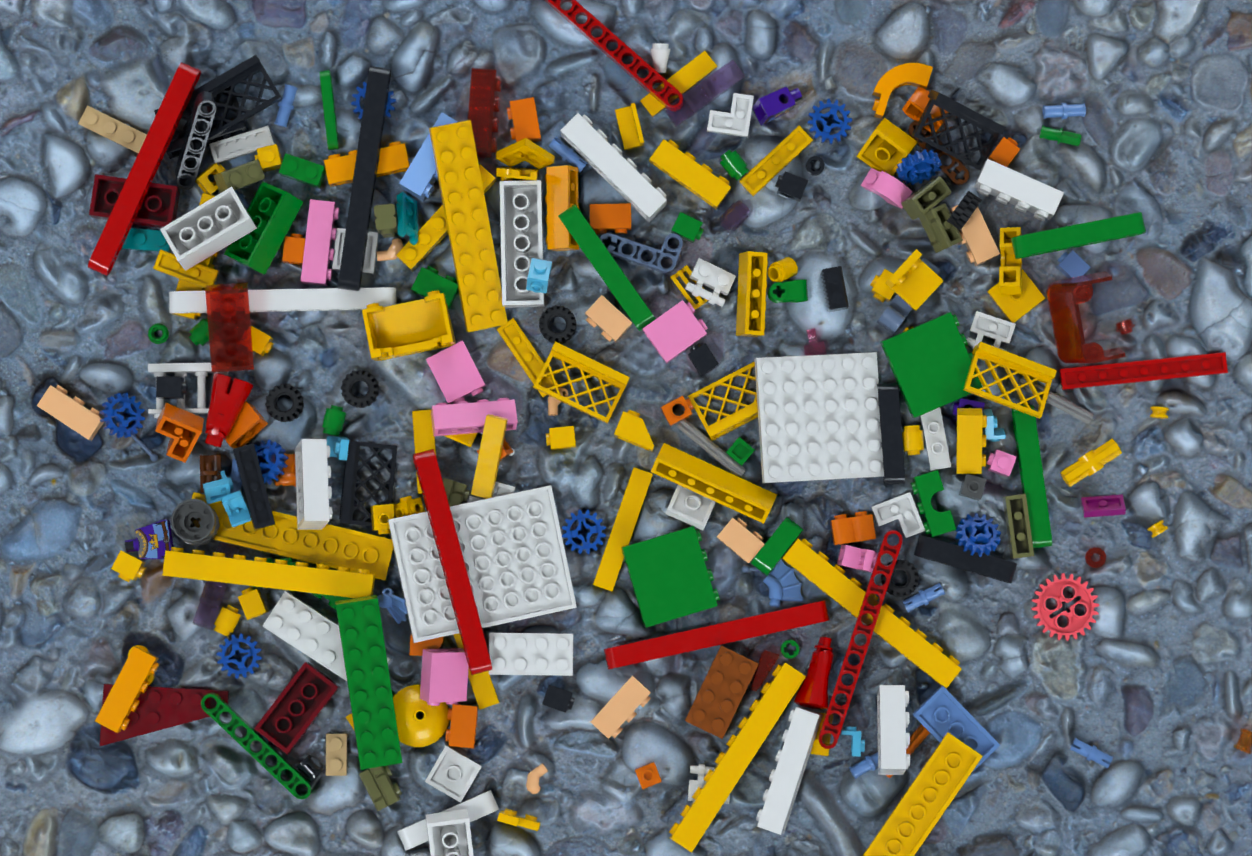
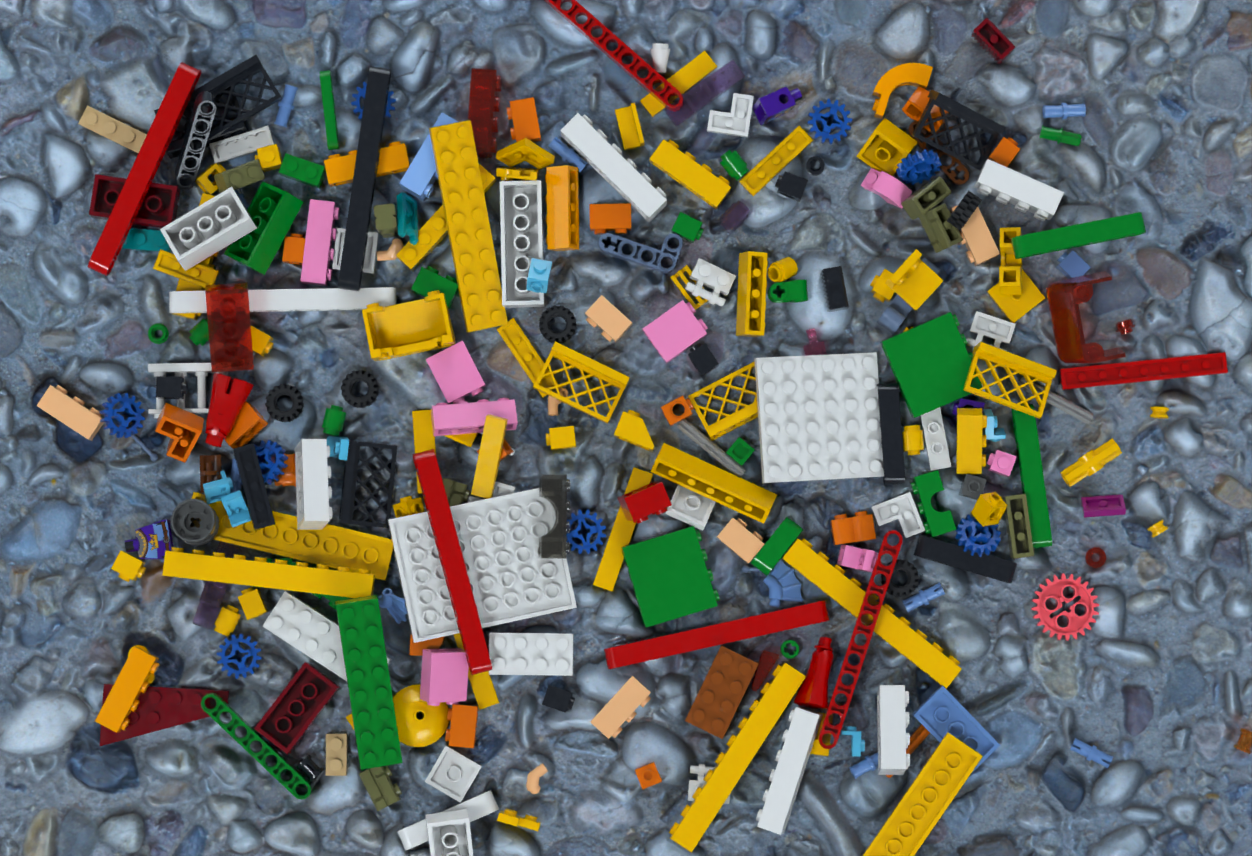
(380, 516): yellow brick -> none
(555, 489): none -> clear smoke arch
(606, 267): green beam -> none
(644, 501): none -> red brick
(989, 509): none -> yellow brick
(993, 40): none -> dark red brick

